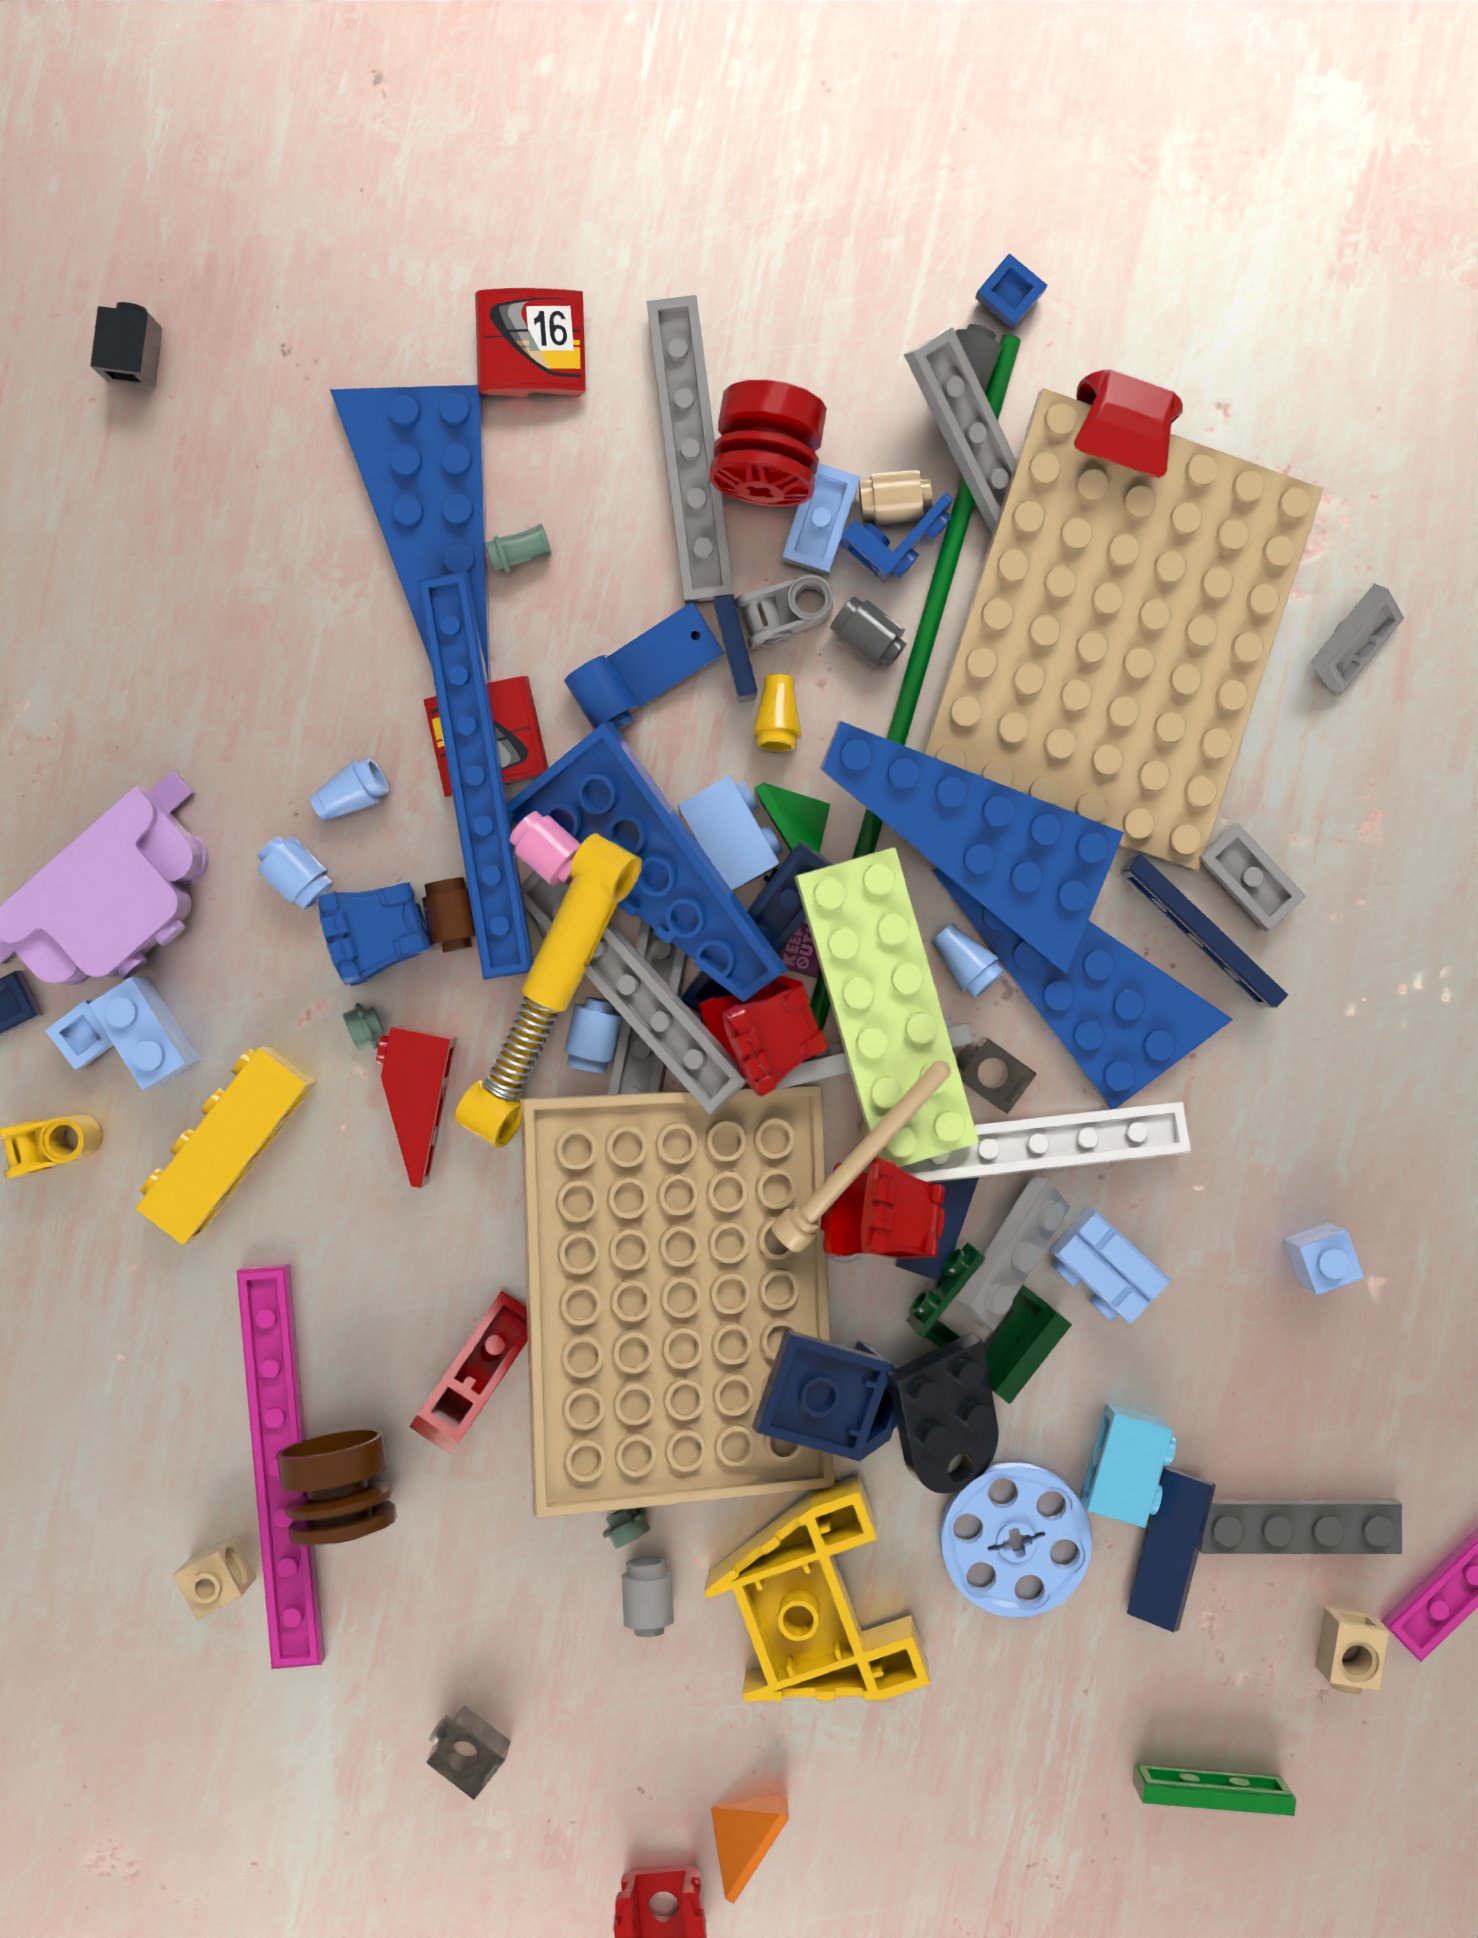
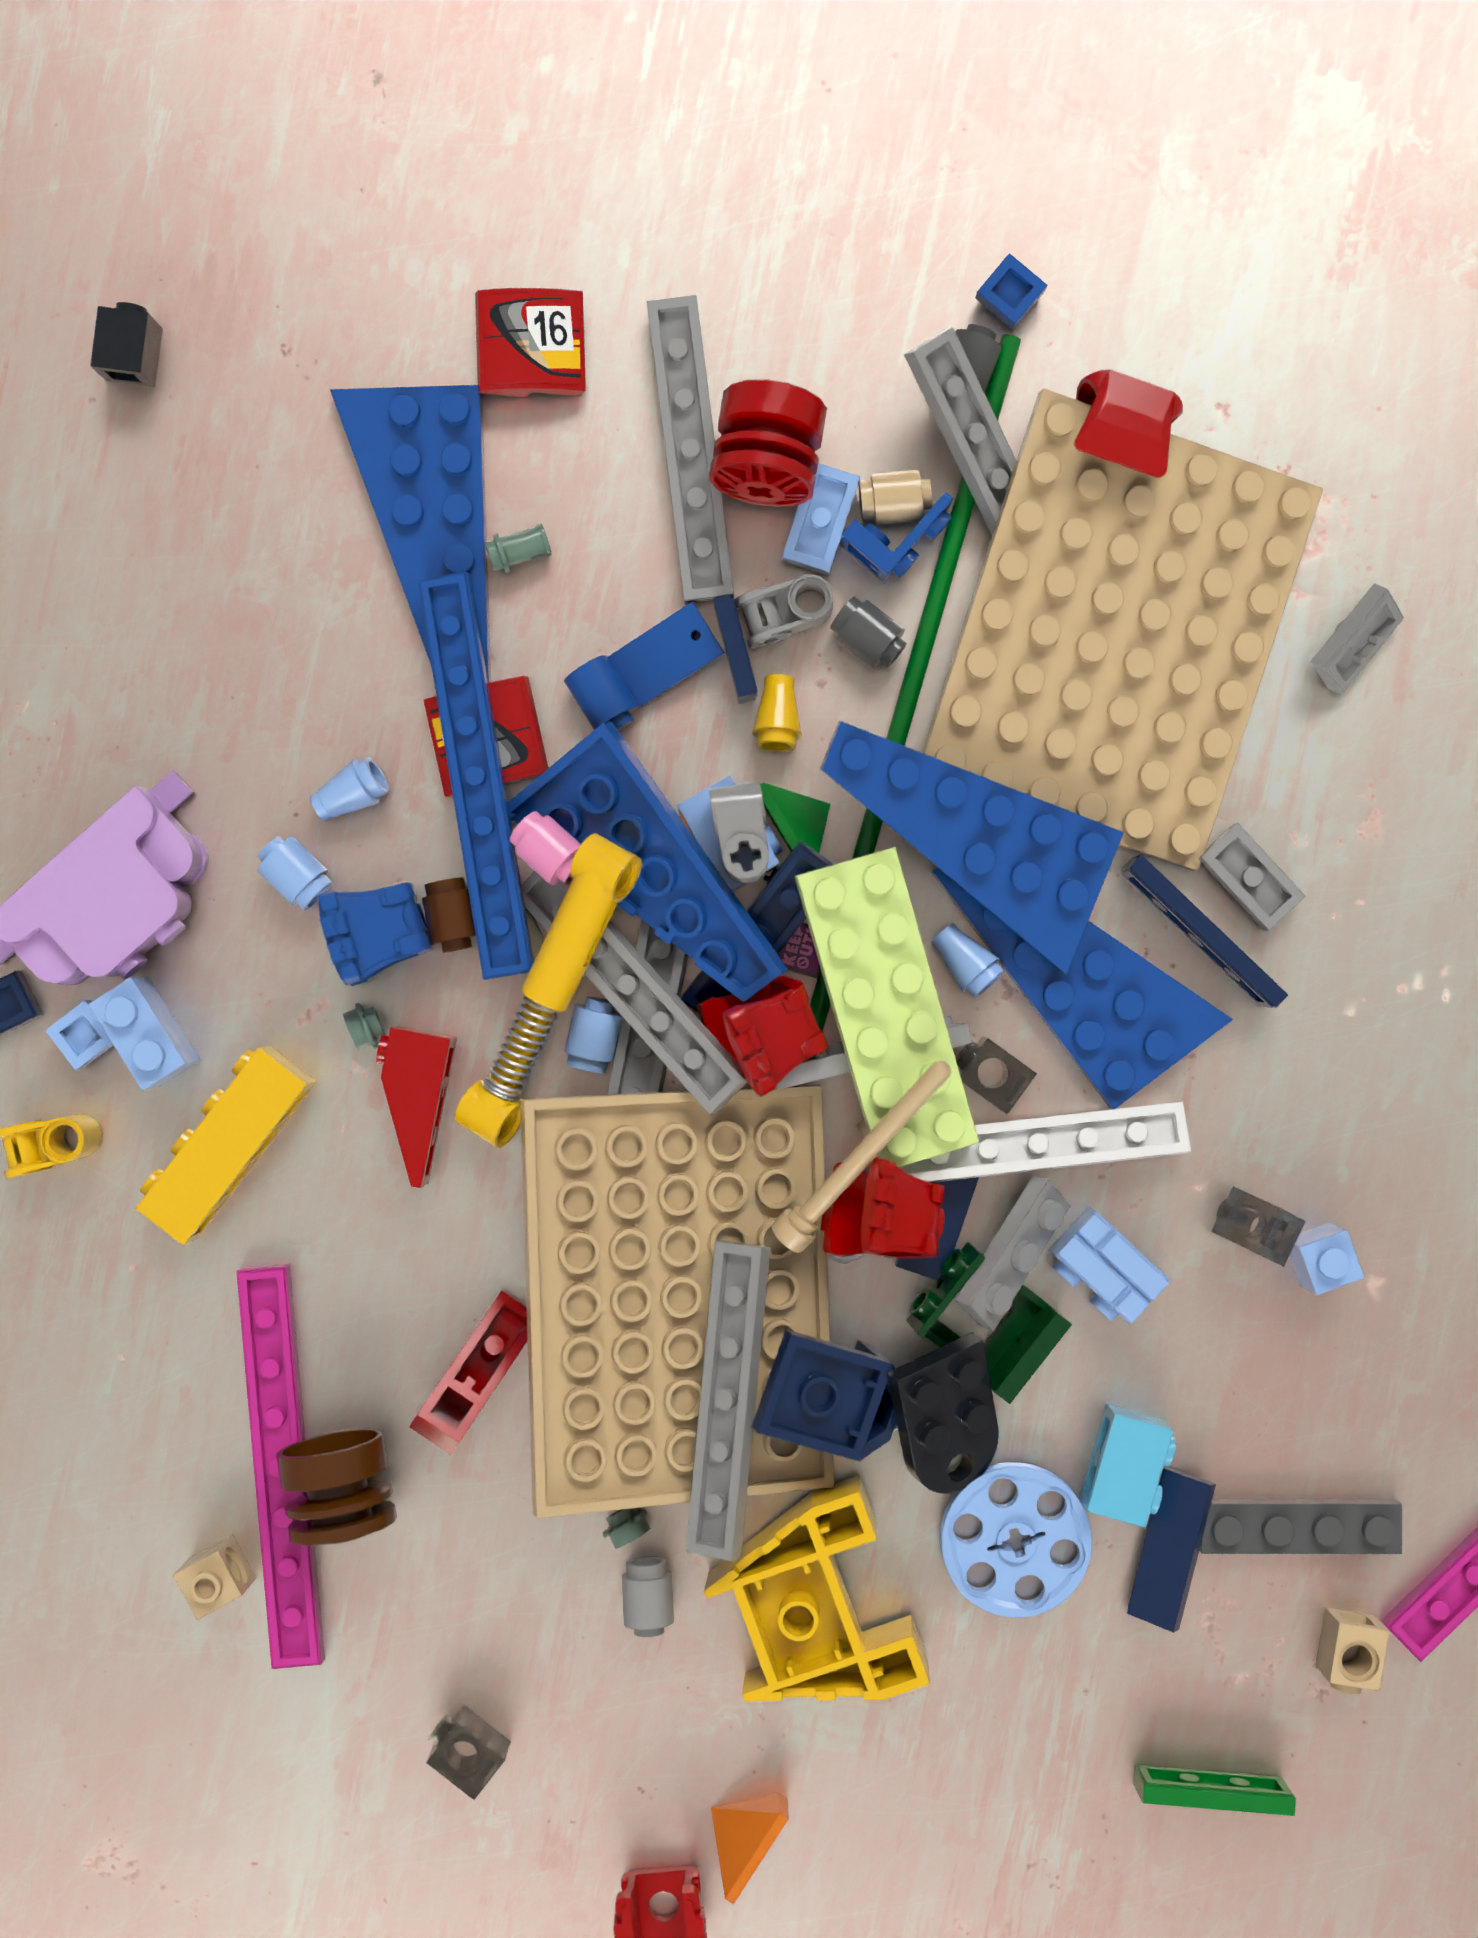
(728, 1400): none -> light grey plate
(738, 823): none -> light grey piece
(1275, 1230): none -> clear smoke brick

